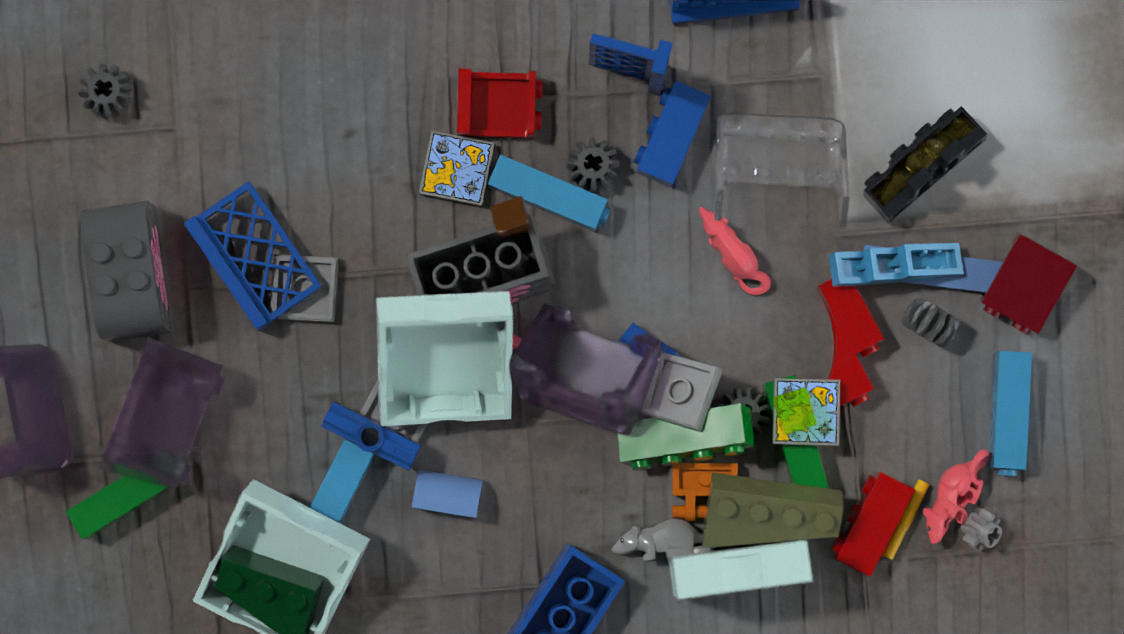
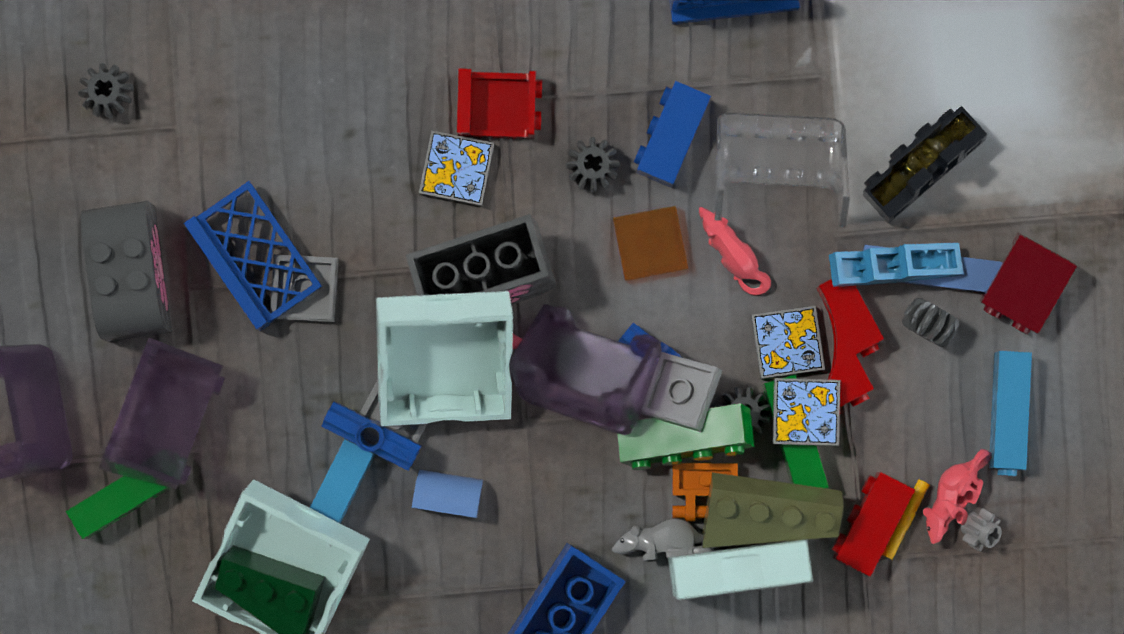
(510, 217): reddish brown slope -> none
(549, 194): dark azure brick -> none
(631, 59): blue fence -> none
(650, 243): none -> clear orange tile
(787, 342): none -> tile
(794, 411): clear neon green panel -> none

